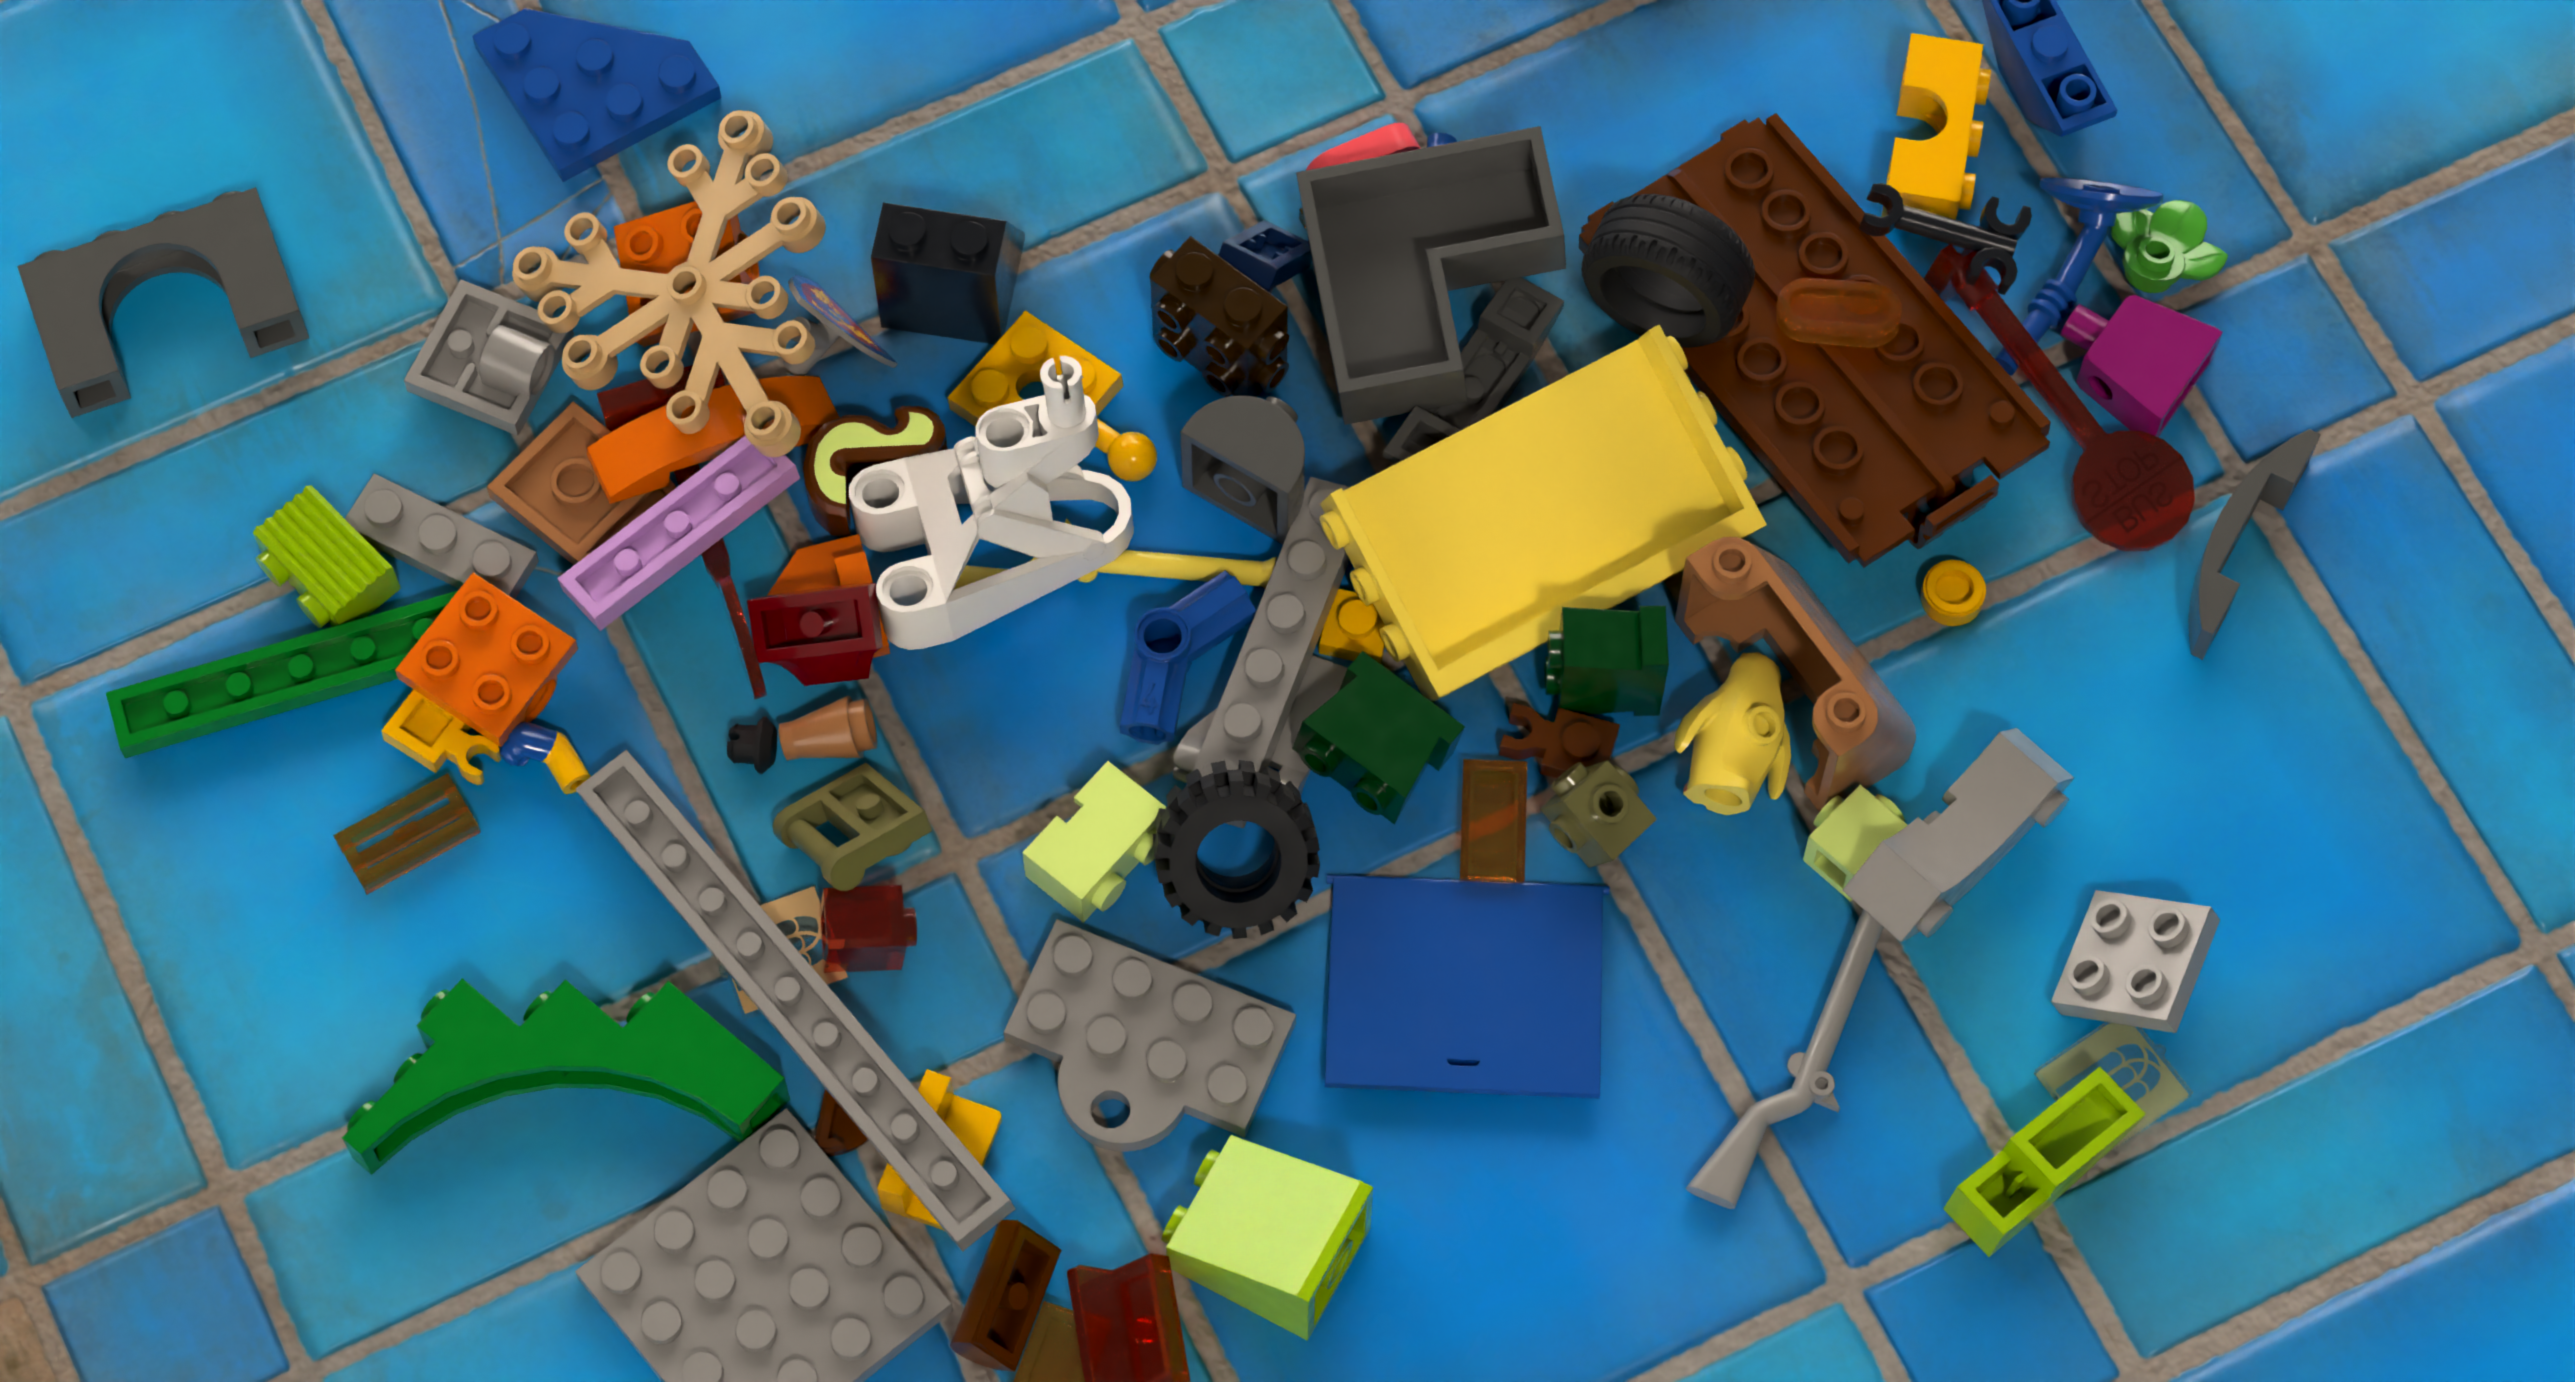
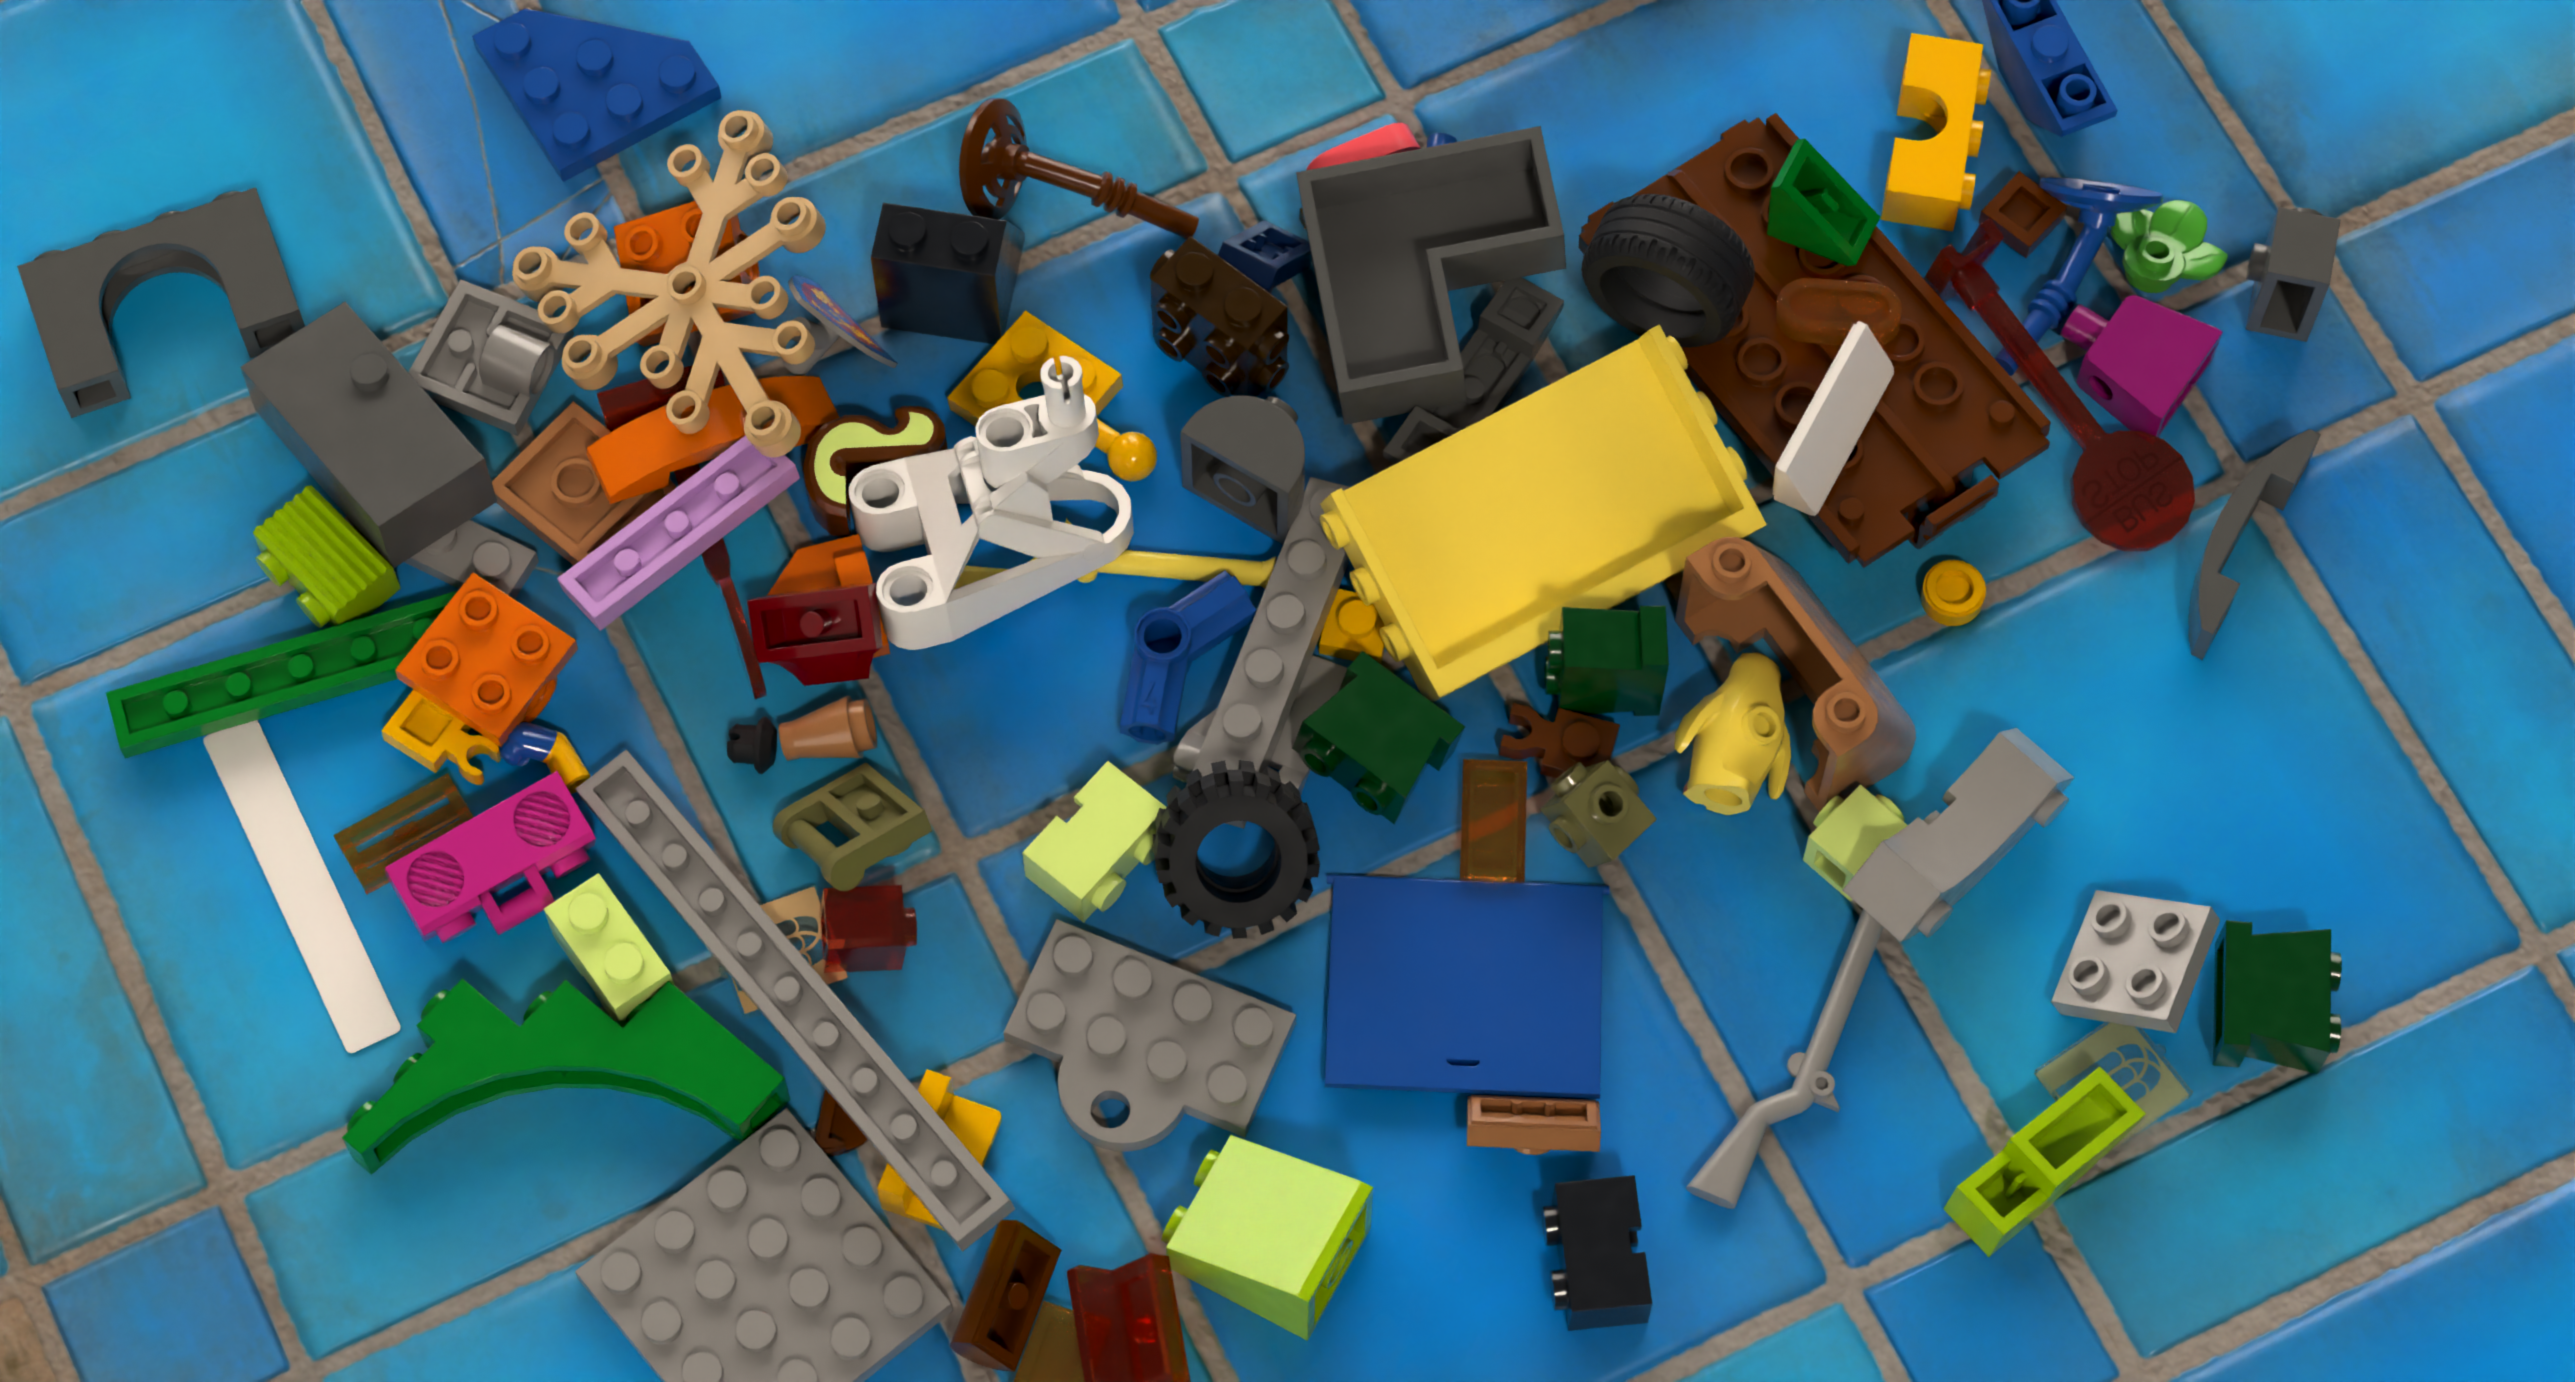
(302, 886): none -> white sticker
(369, 434): none -> dark grey brick
(512, 840): none -> dark pink piece
(607, 947): none -> yellowish green brick
(1015, 163): none -> reddish brown dish
(1533, 1123): none -> medium nougat plate
(1598, 1273): none -> black brick
(1818, 208): none -> green slope
(1833, 422): none -> white slope
(1992, 241): black bar -> none
(2024, 213): none -> reddish brown plate
(2275, 997): none -> dark green hips
(2291, 273): none -> dark grey brick

